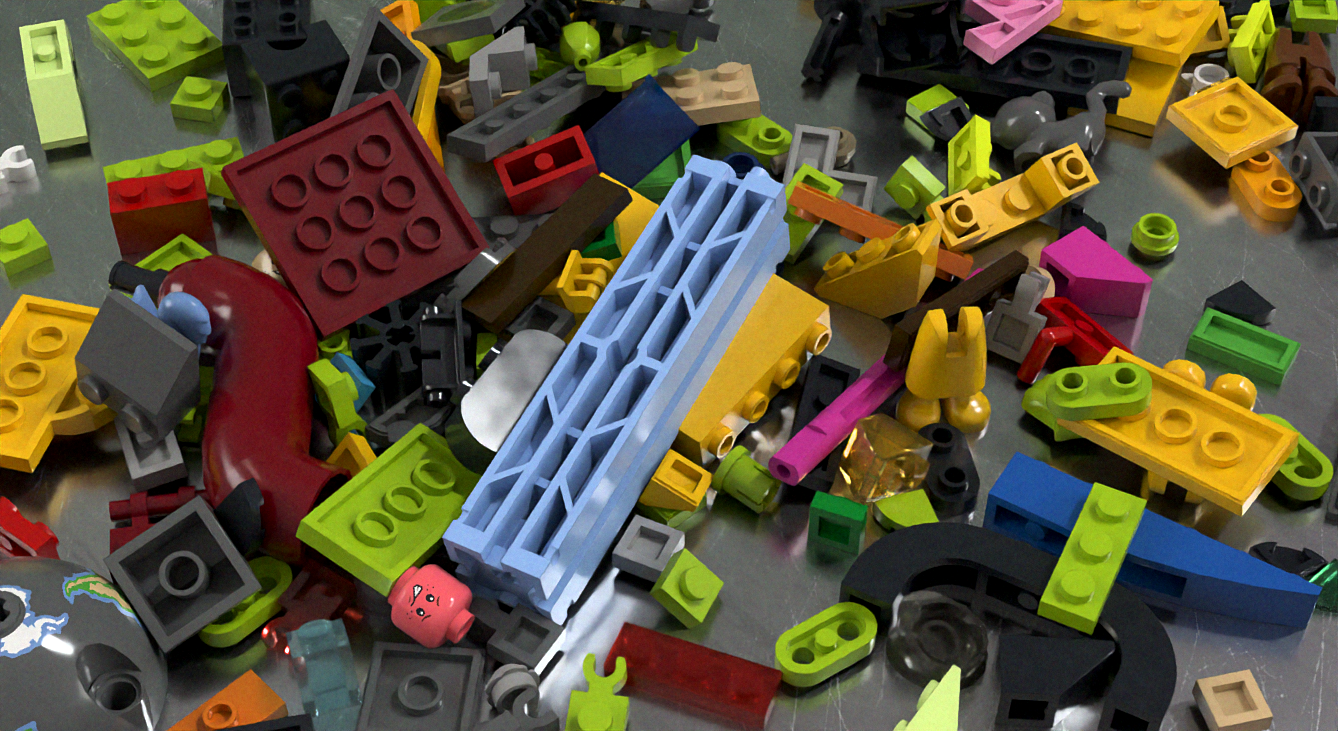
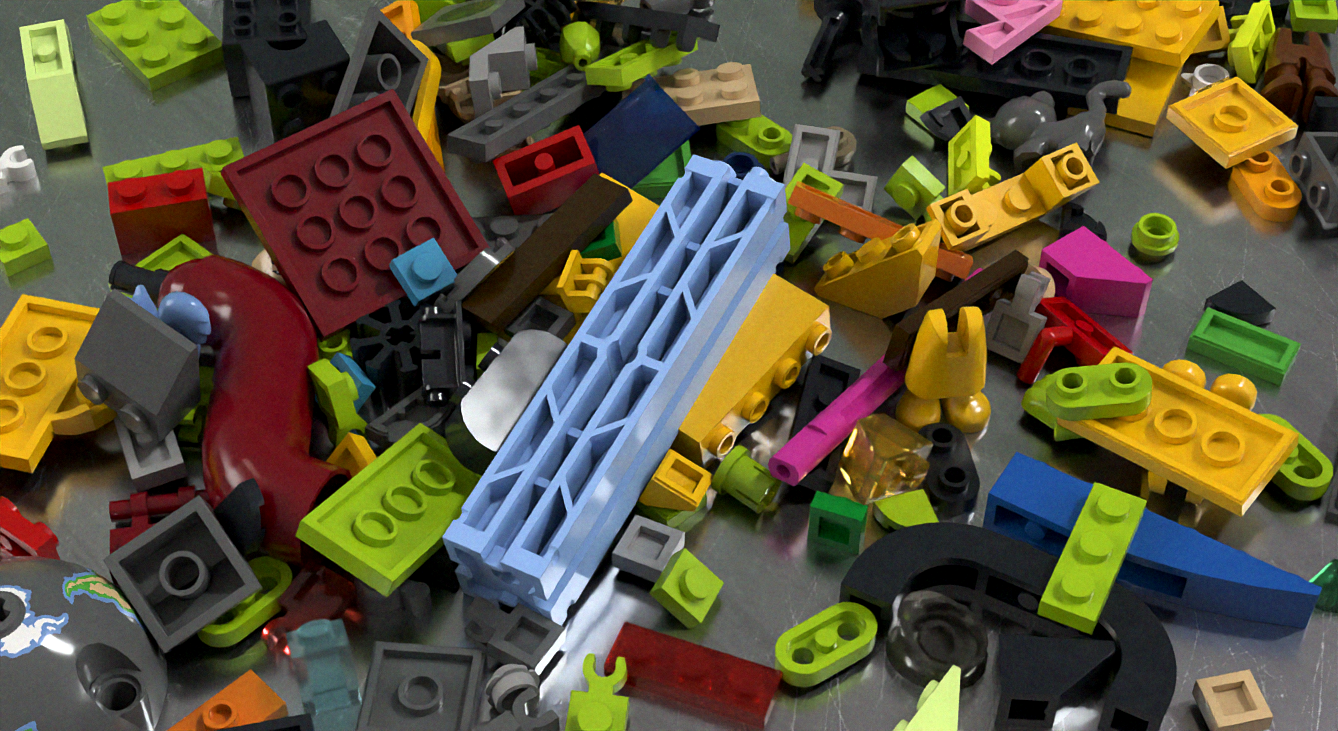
(200, 99): lime plate -> none
(423, 272): none -> dark azure plate
(431, 606): coral head -> none
(1302, 563): black tile -> none

